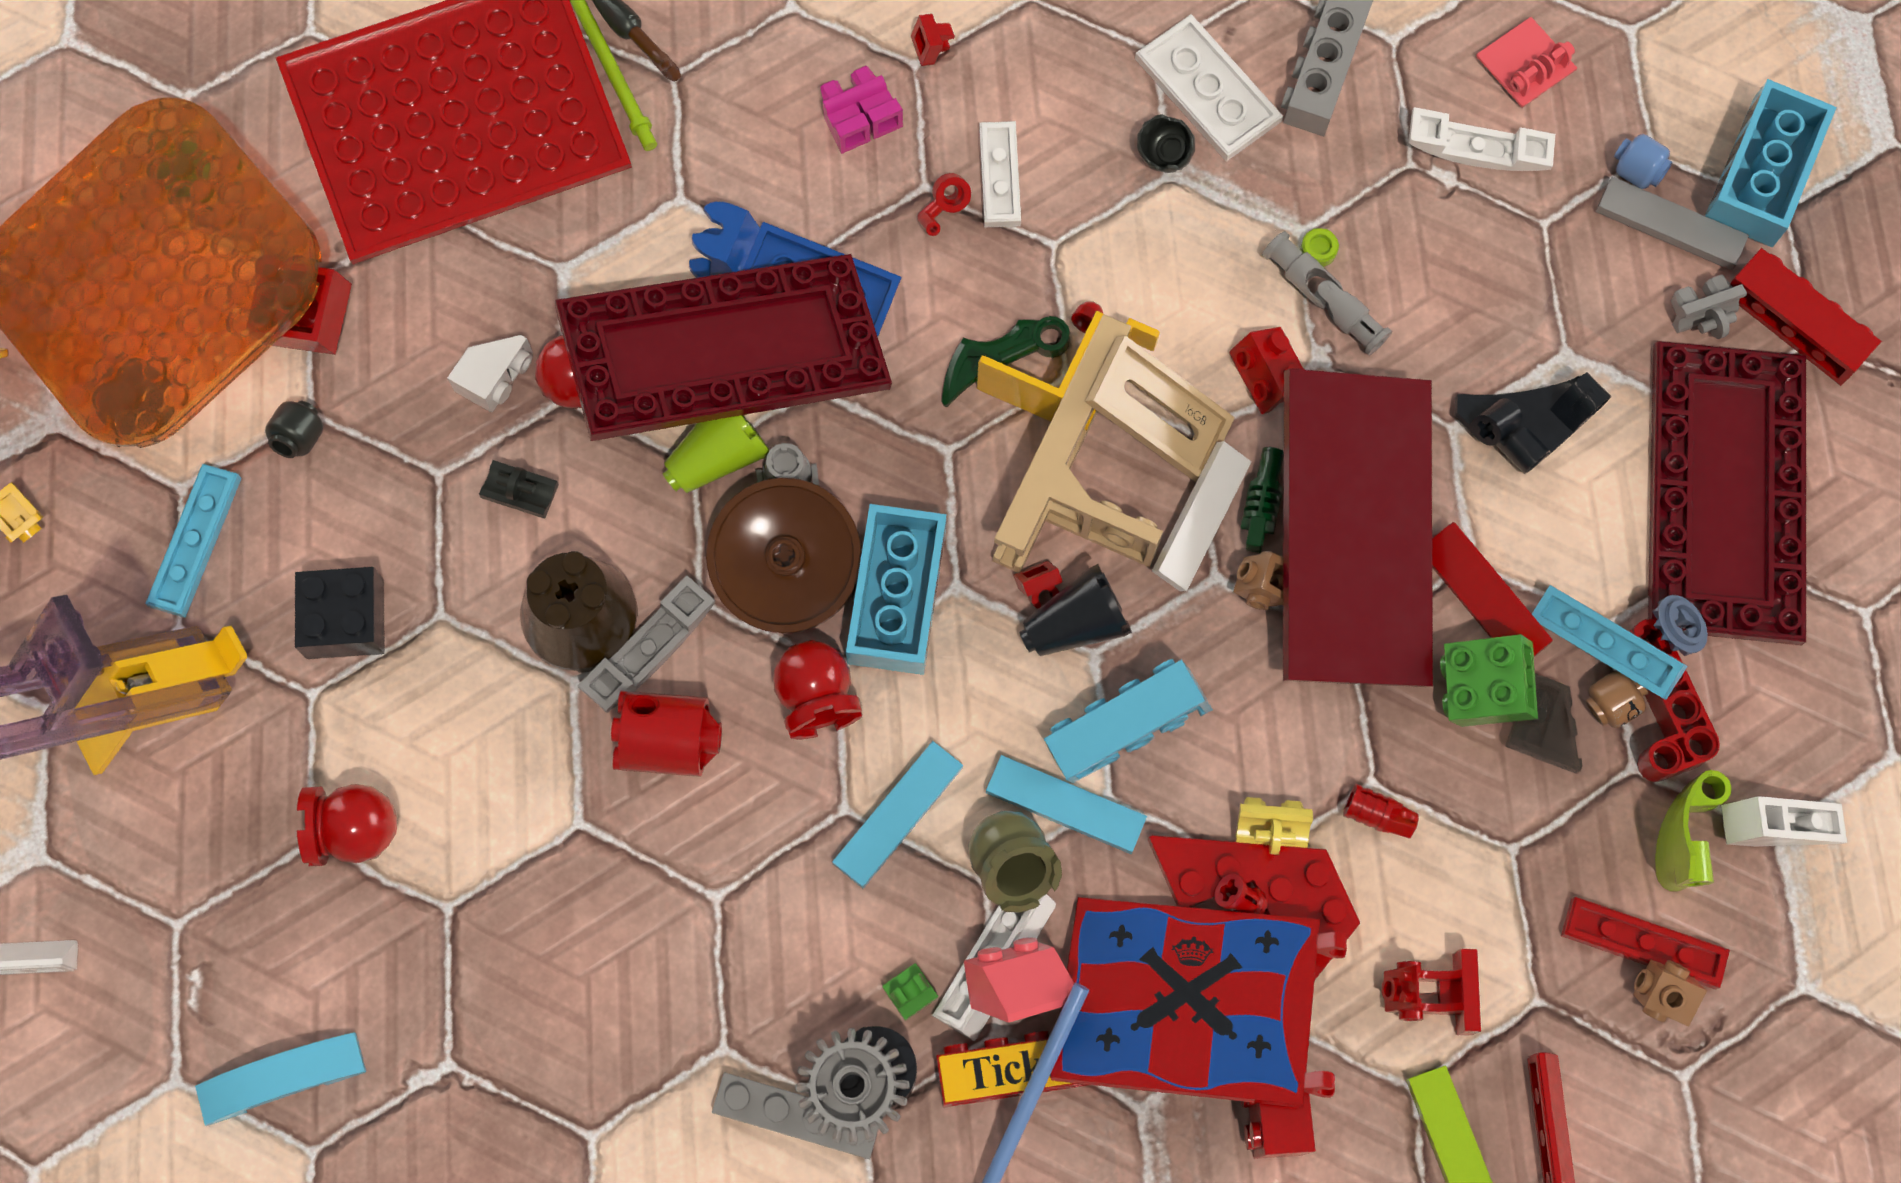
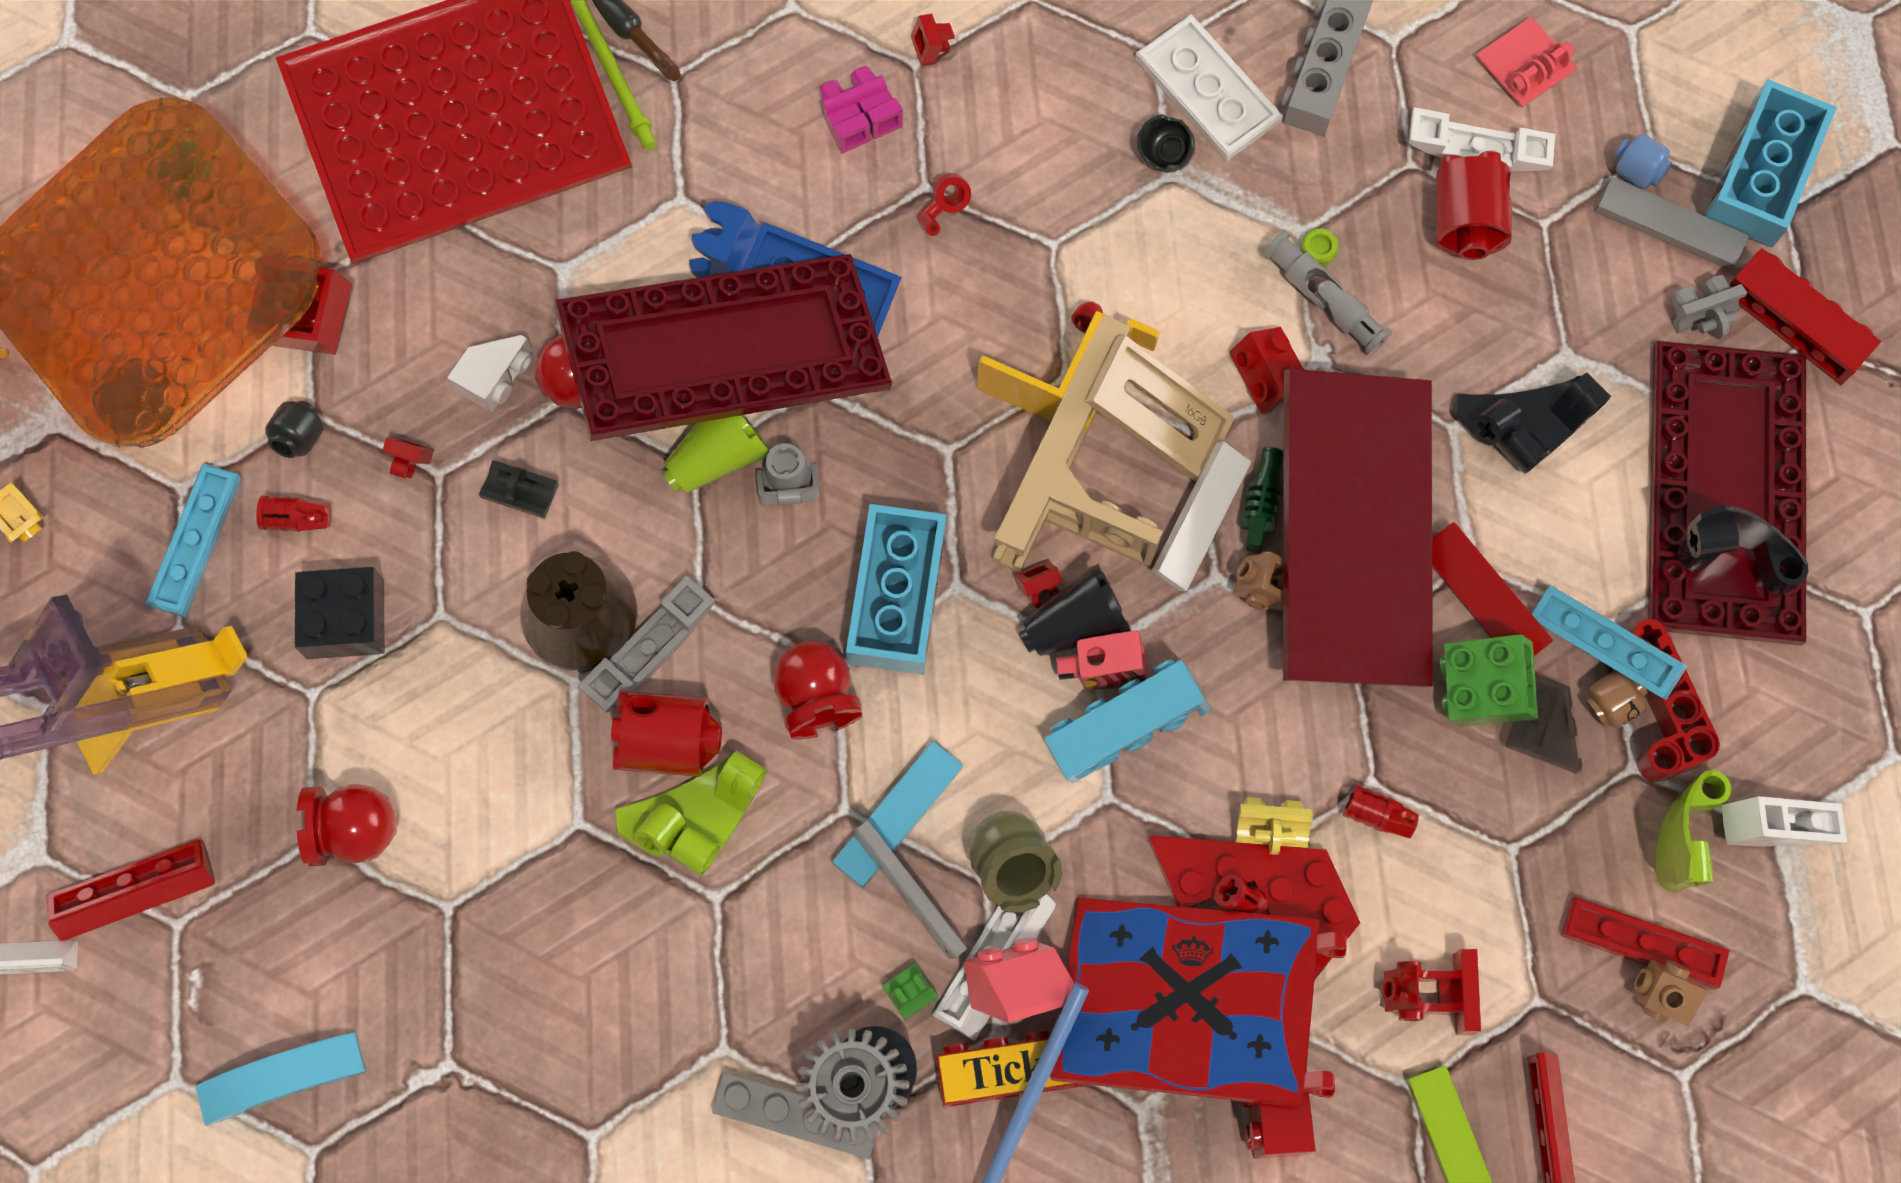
(129, 890): none -> red slope
(292, 514): none -> red hinge
(406, 456): none -> red tile
(696, 816): none -> lime panel
(784, 555): reddish brown dish -> none
(909, 890): none -> light grey tile
(1000, 174): white tile -> none
(1017, 344): dark green piece -> none
(1066, 804): medium azure tile -> none
(1122, 658): none -> coral torso
(1473, 205): none -> red cylinder
(1675, 612): sand blue gear -> none
(1729, 527): none -> black panel

